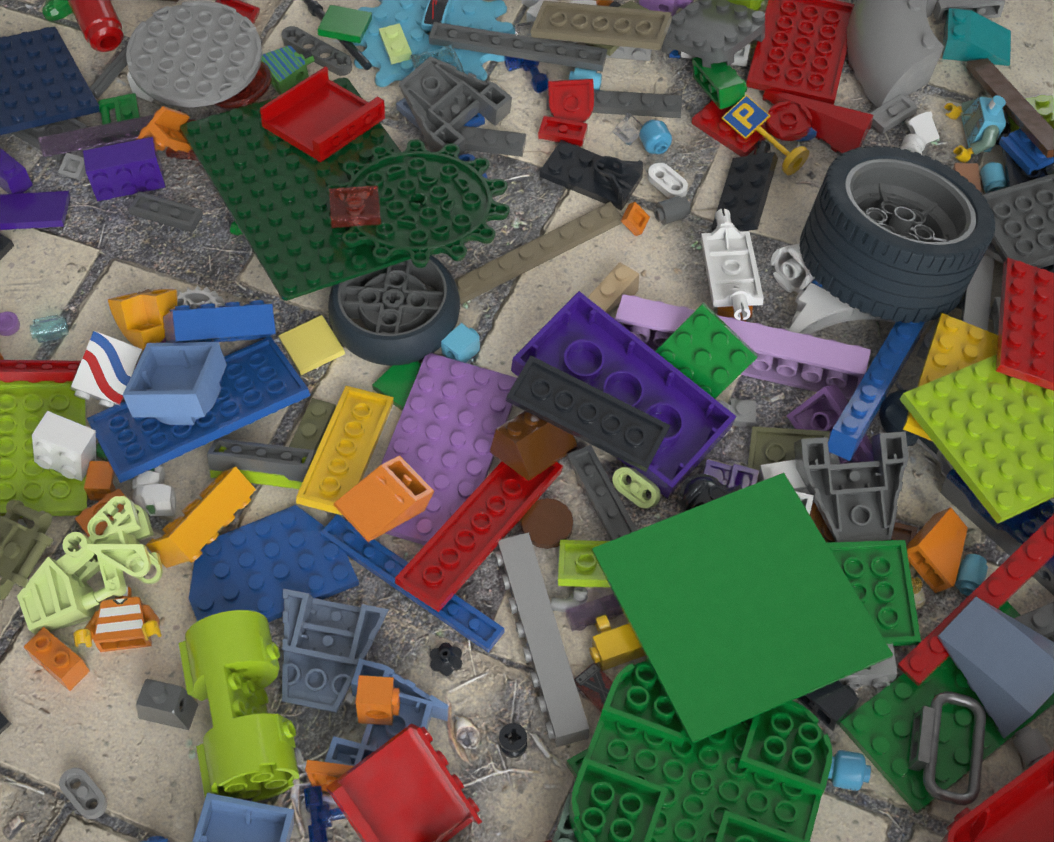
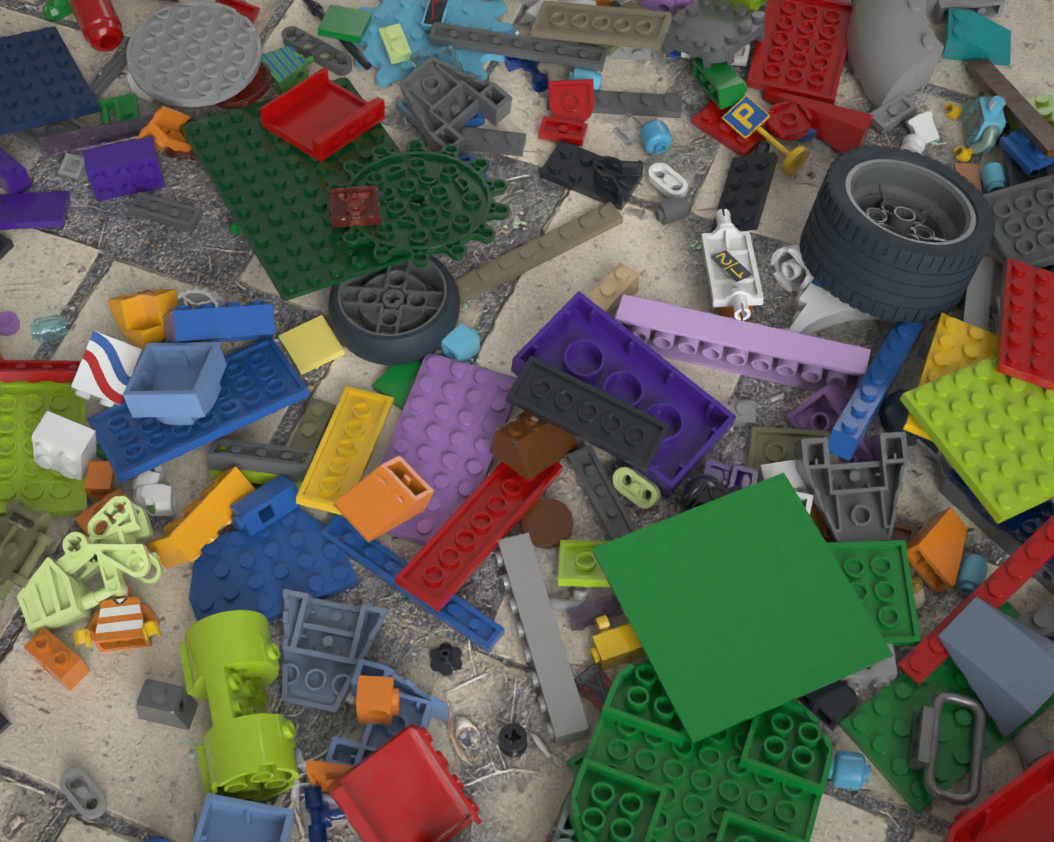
(264, 505): none -> blue brick
(635, 218): orange plate -> none
(707, 351): green plate -> none
(731, 266): none -> black sticker

